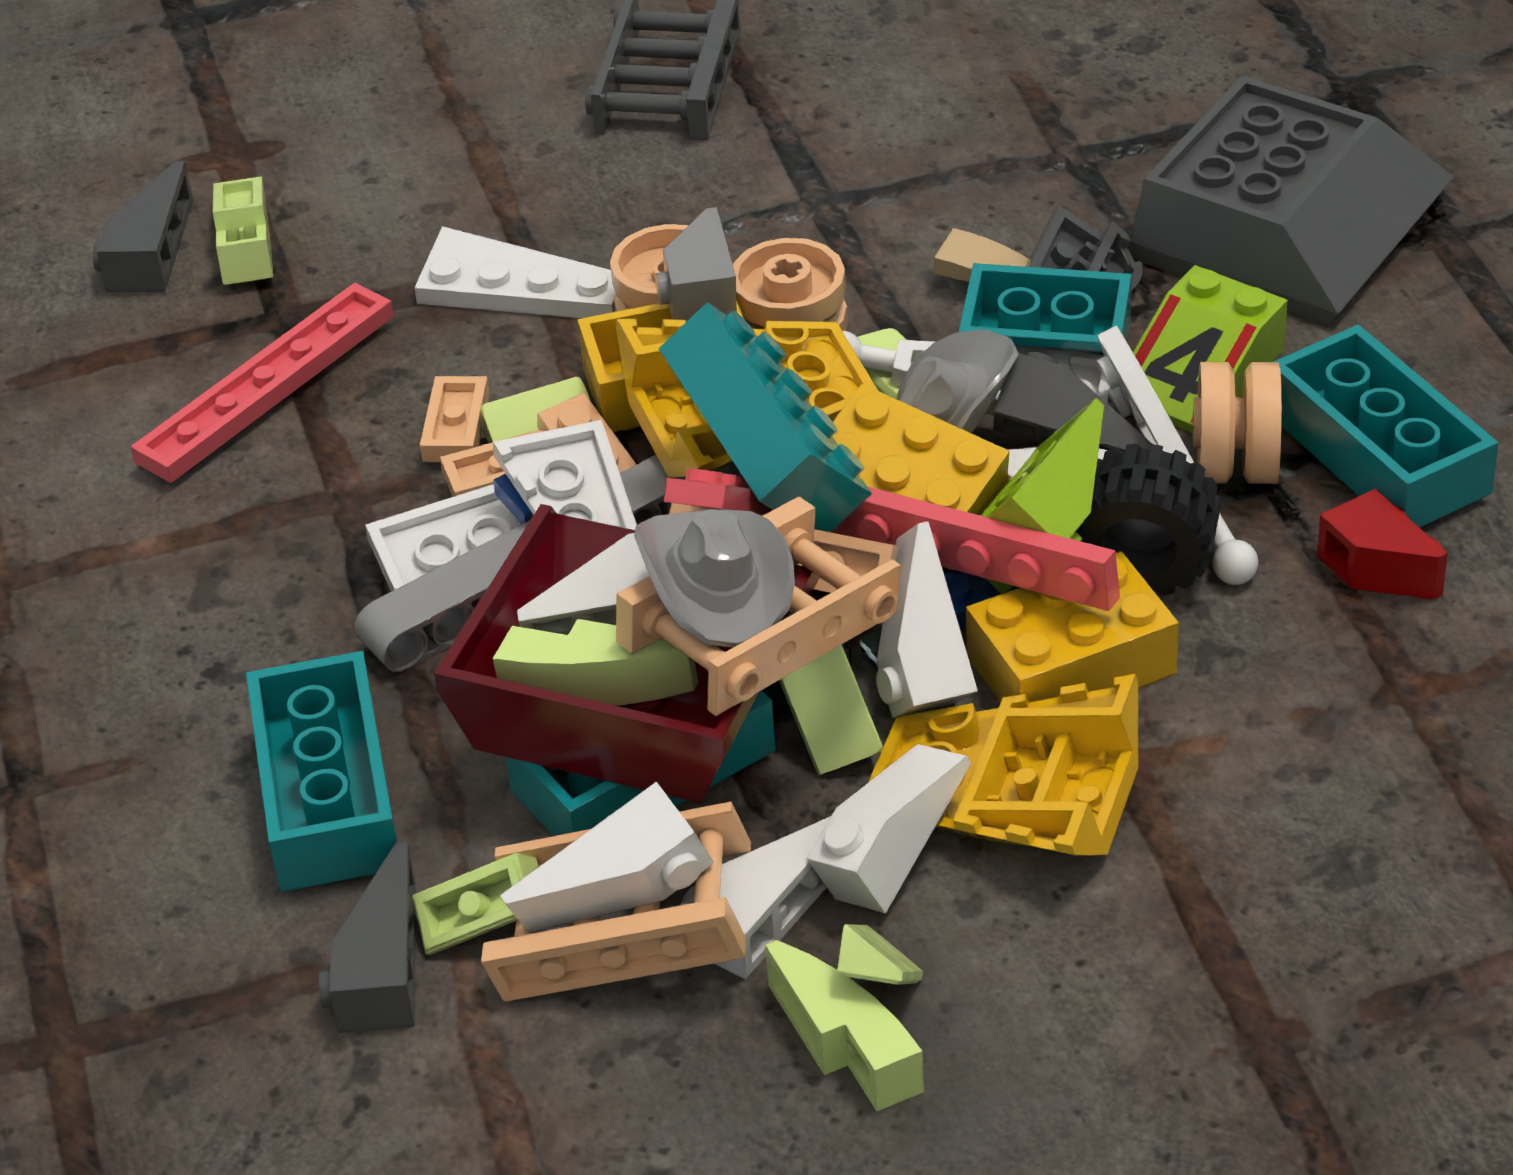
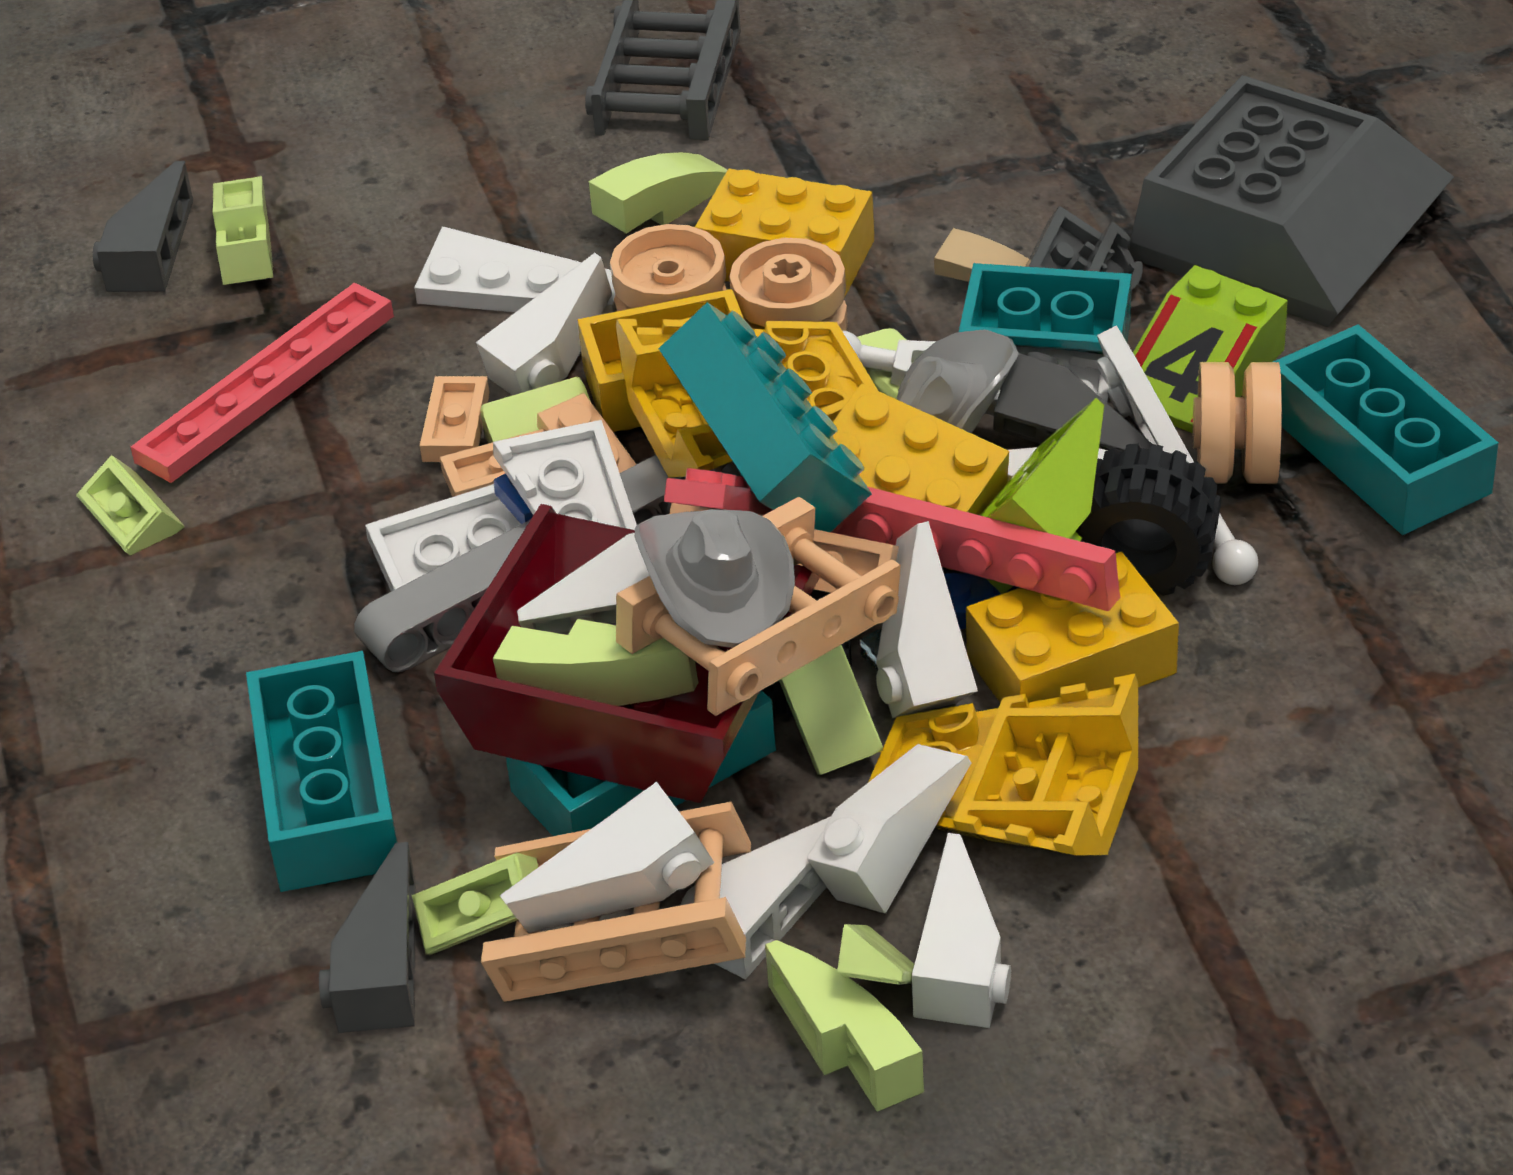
(128, 507): none -> yellowish green slope
(542, 337): none -> white slope
(654, 189): none -> yellowish green slope
(697, 269): light grey slope -> none
(768, 207): none -> yellow brick
(959, 952): none -> white slope
(1381, 549): red slope -> none

